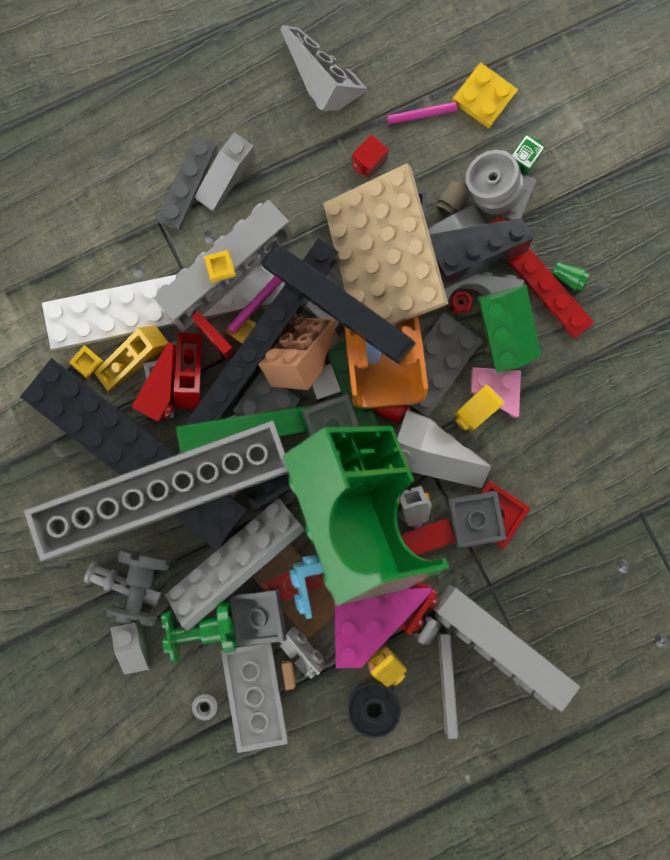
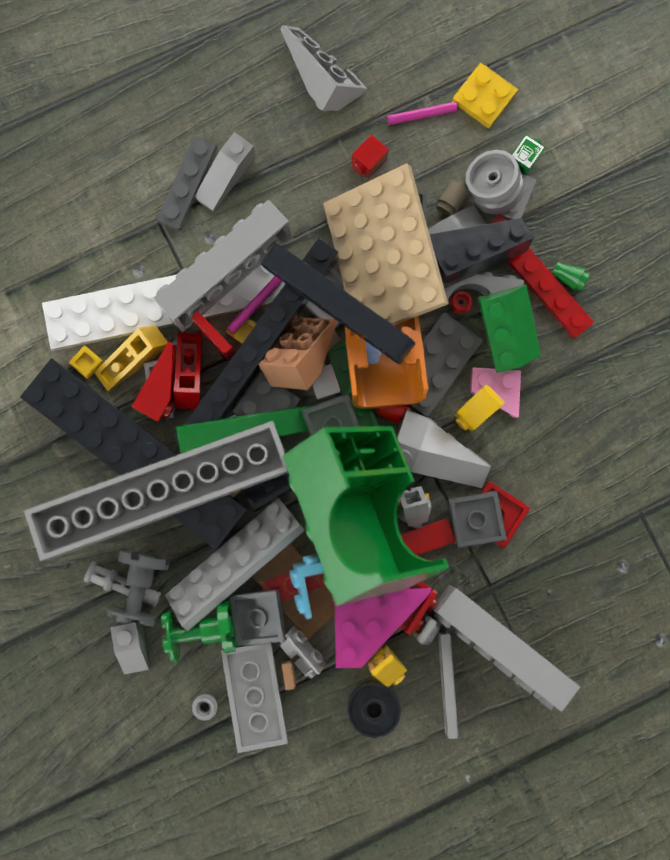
(219, 266): yellow tile -> none

